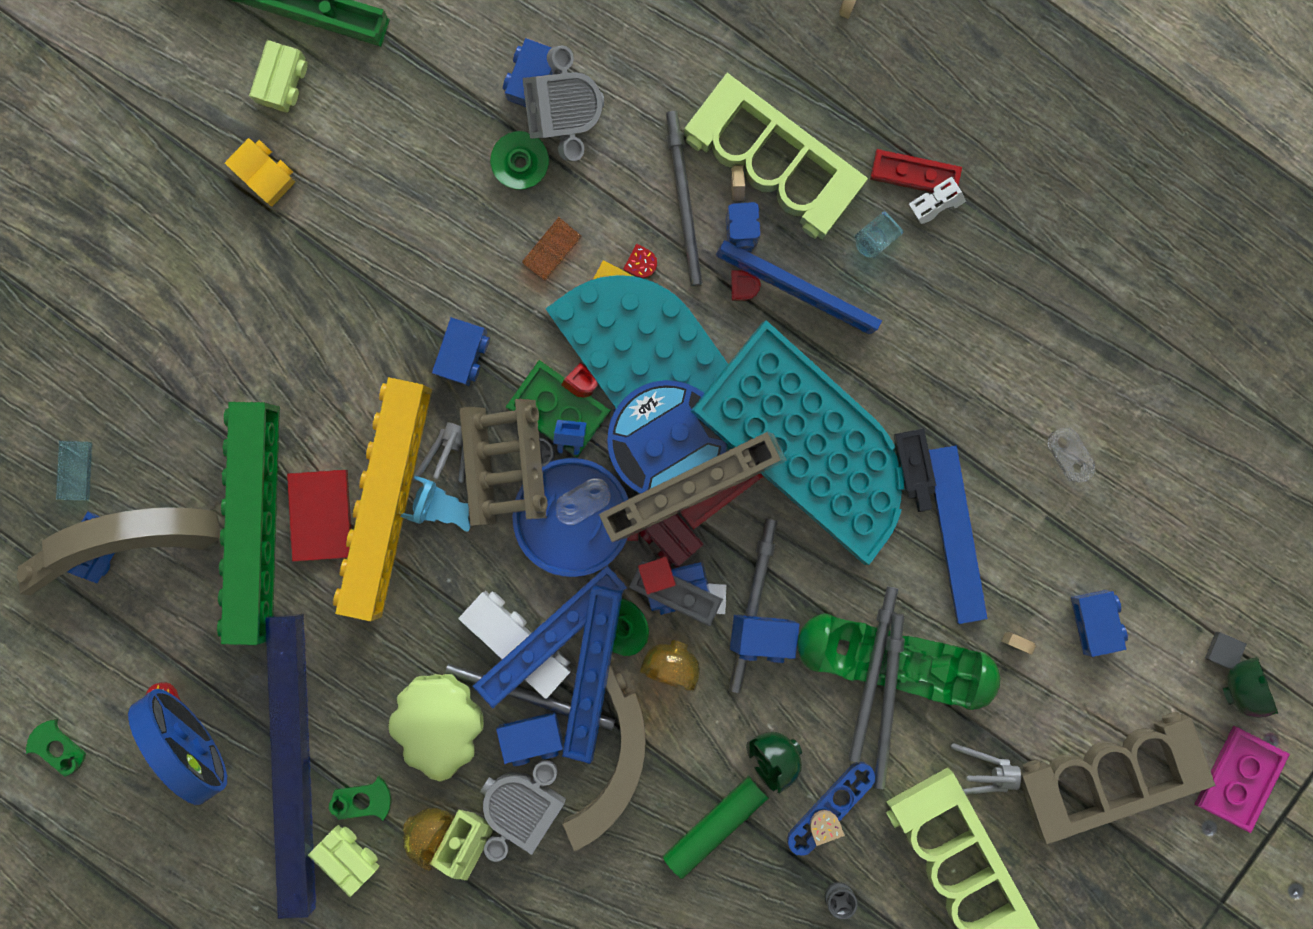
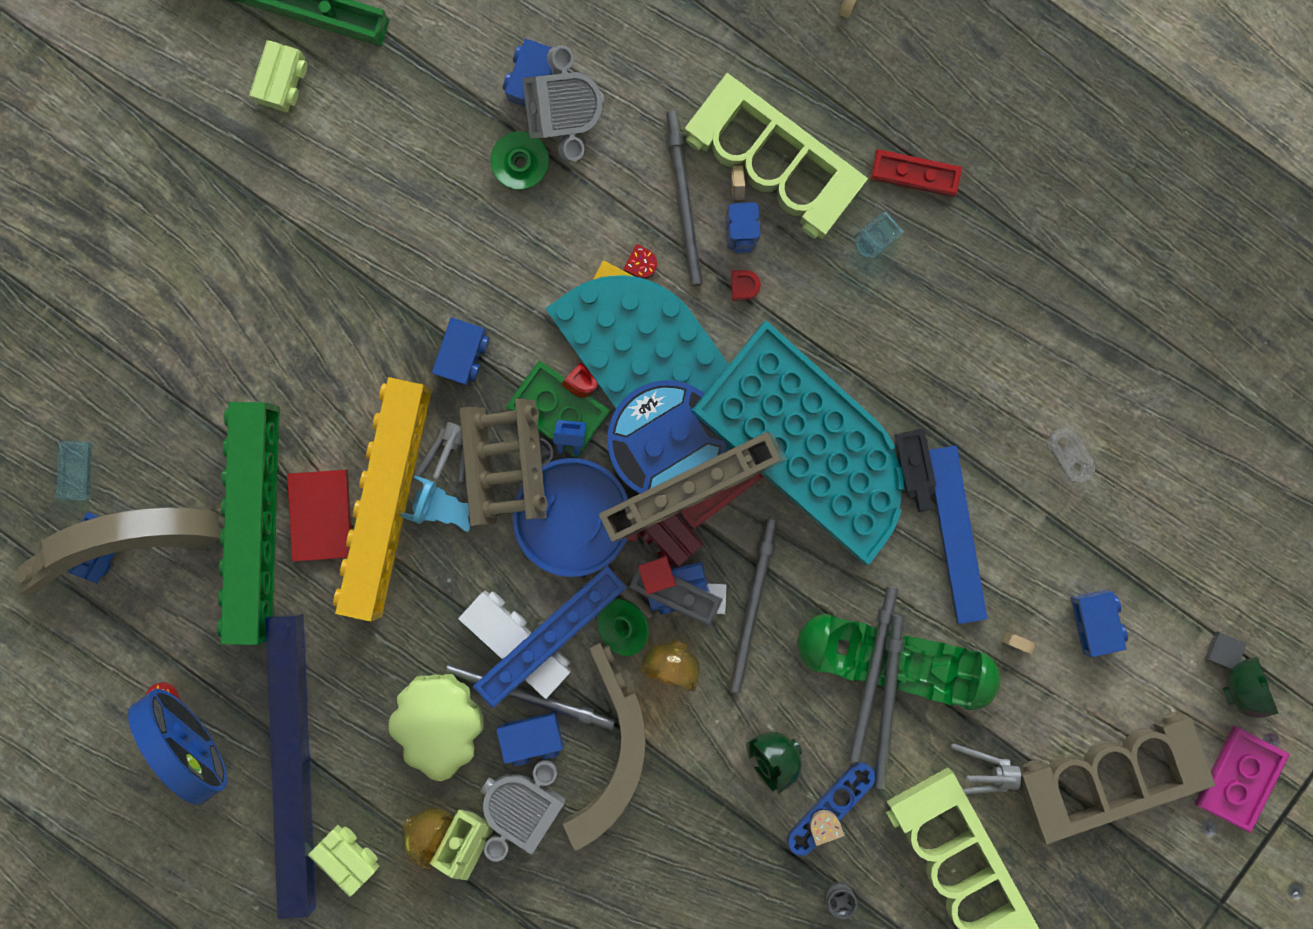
(40, 741): green piece -> none
(260, 172): yellow brick -> none
(378, 794): green piece -> none
(551, 249): clear orange tile -> none
(585, 502): clear plate -> none
(592, 673): blue tile -> none
(715, 827): green brick -> none
(764, 637): blue brick -> none
(798, 288): blue tile -> none
(940, 195): white piece -> none

